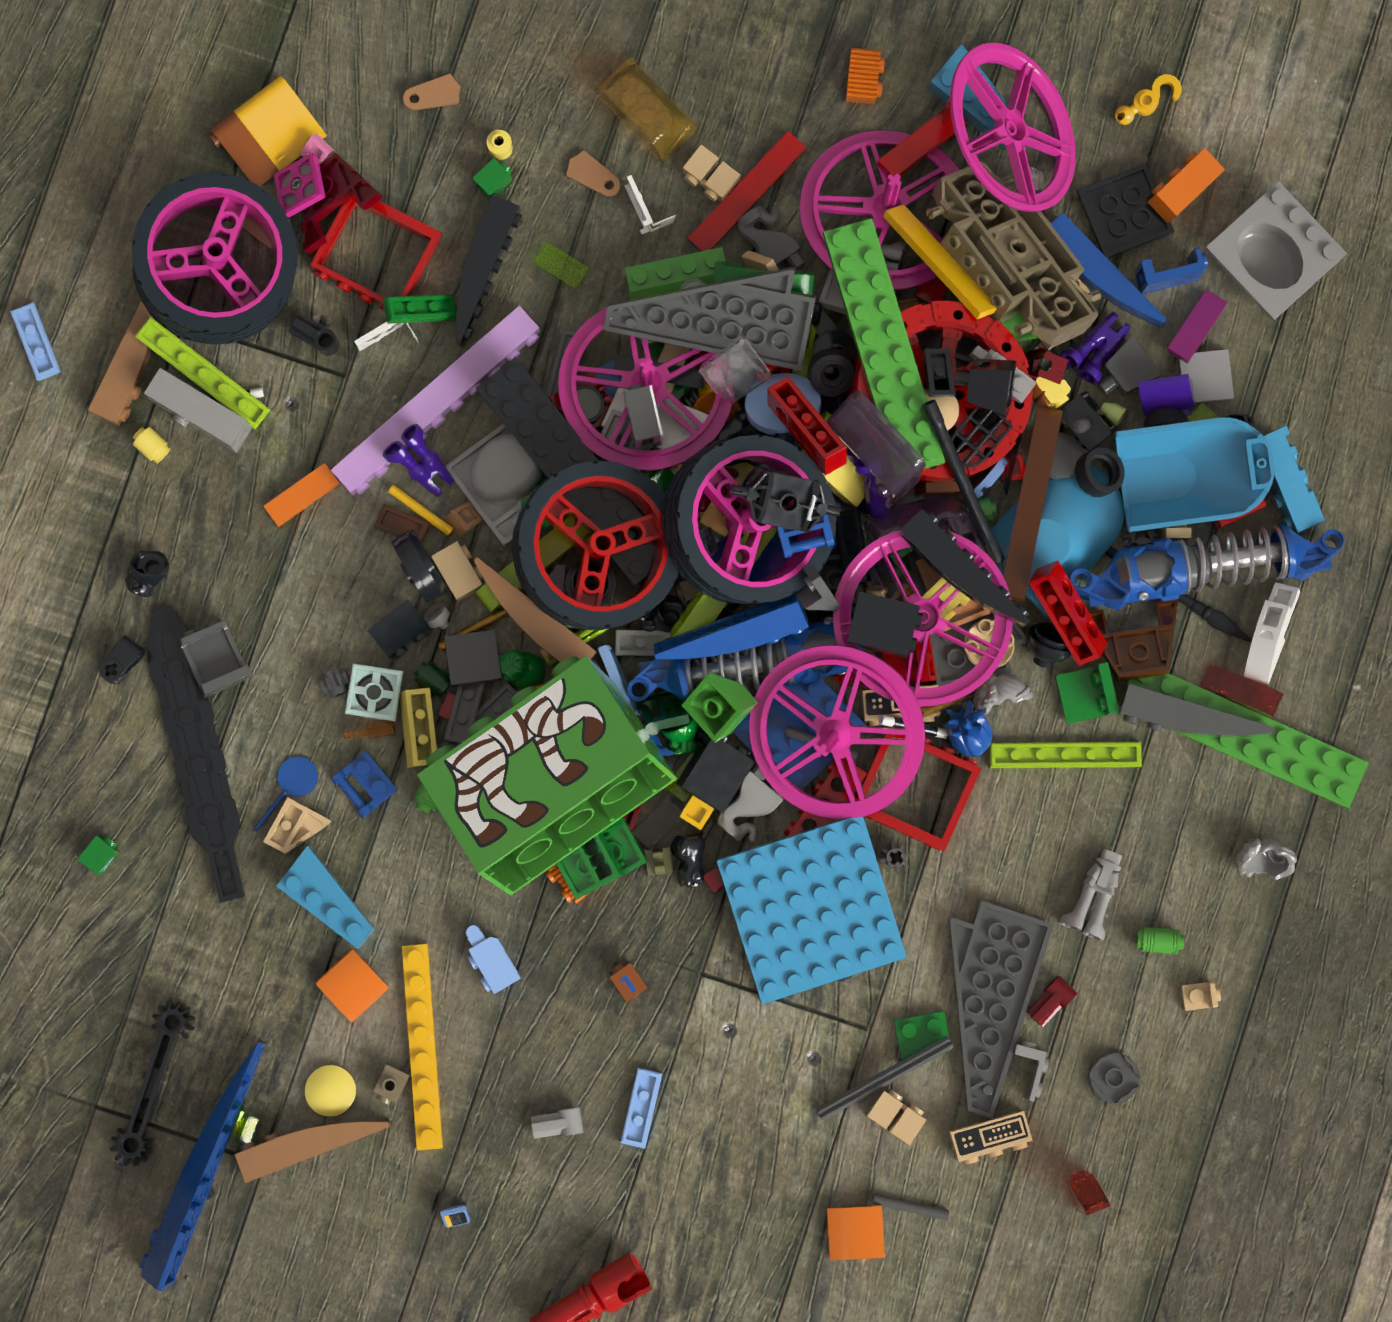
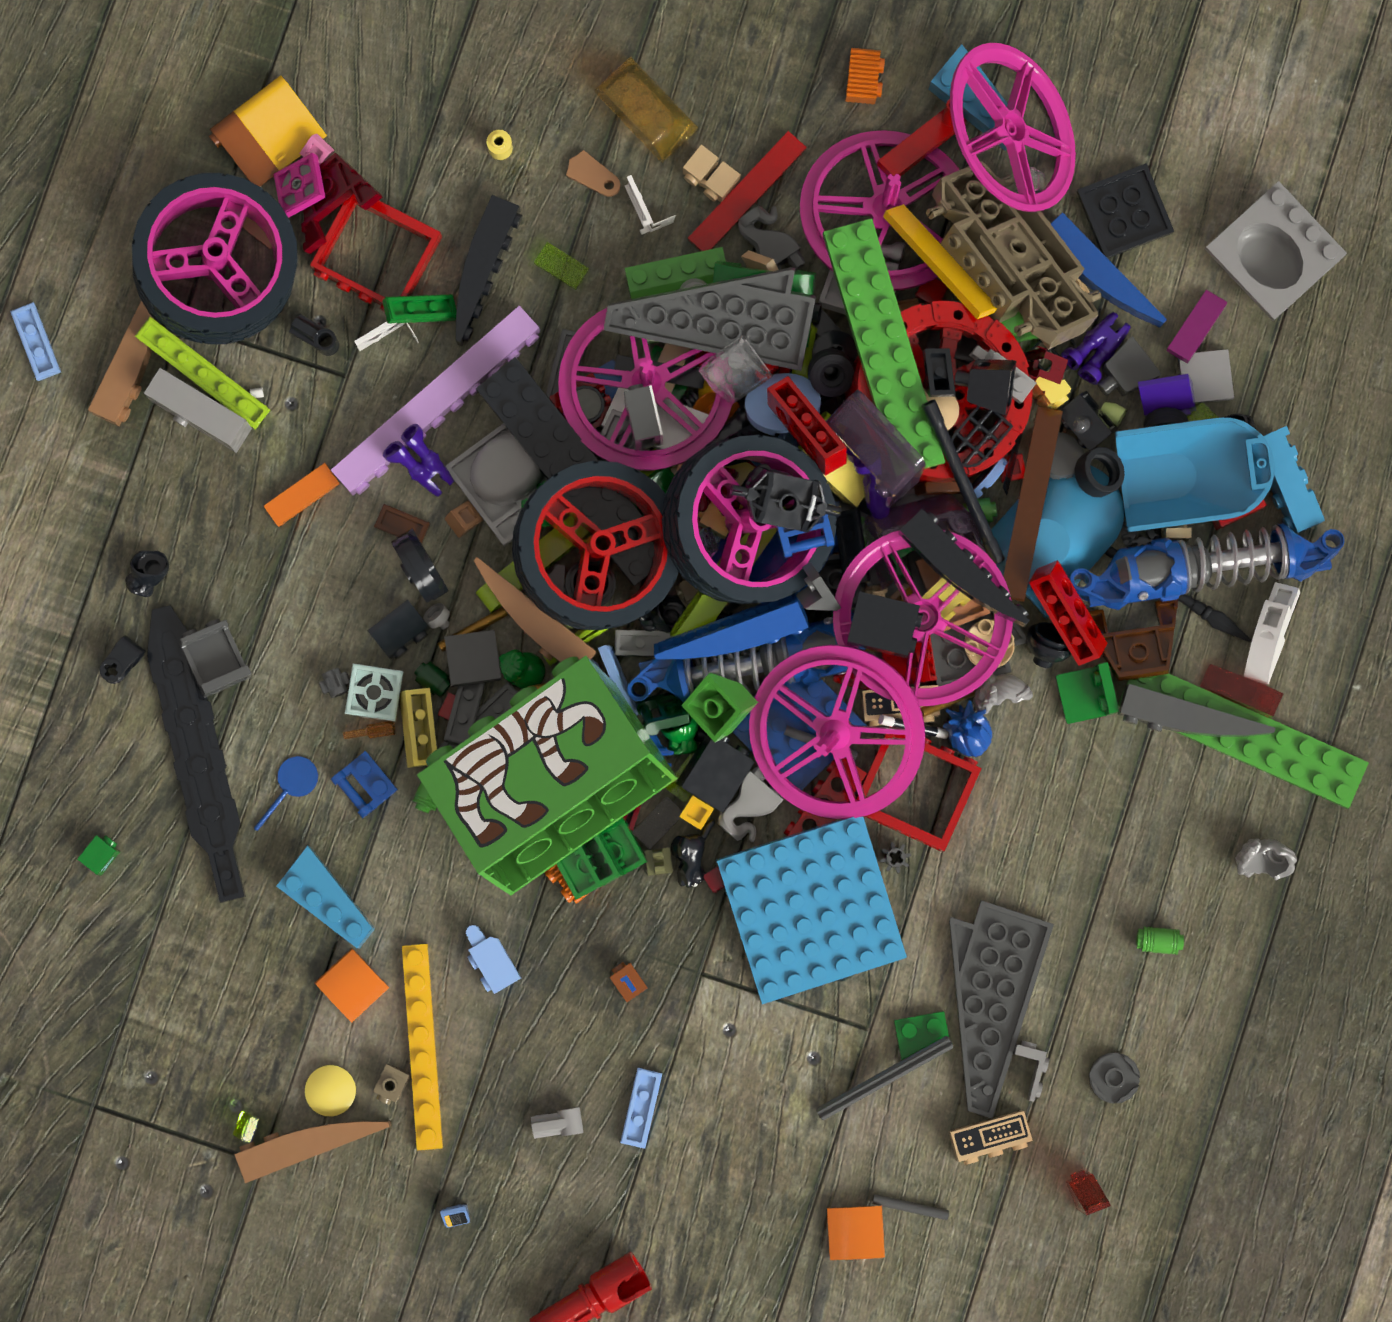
(151, 444): light yellow brick -> none
(152, 1084): black arm -> none
(187, 1201): blue wedge -> none
(294, 826): tan wing -> none
(421, 510): yellow bar -> none
(433, 94): medium nougat piece -> none
(457, 570): tan brick -> none
(493, 178): green brick -> none
(908, 1122): tan piece -> none
(1055, 997): dark red piece -> none
(1065, 755): lime tile -> none
(1100, 879): light grey piece -> none
(1147, 100): yellow piece -> none
(1150, 282): blue panel -> none
(1185, 184): orange brick -> none
(1200, 996): tan bracket -> none

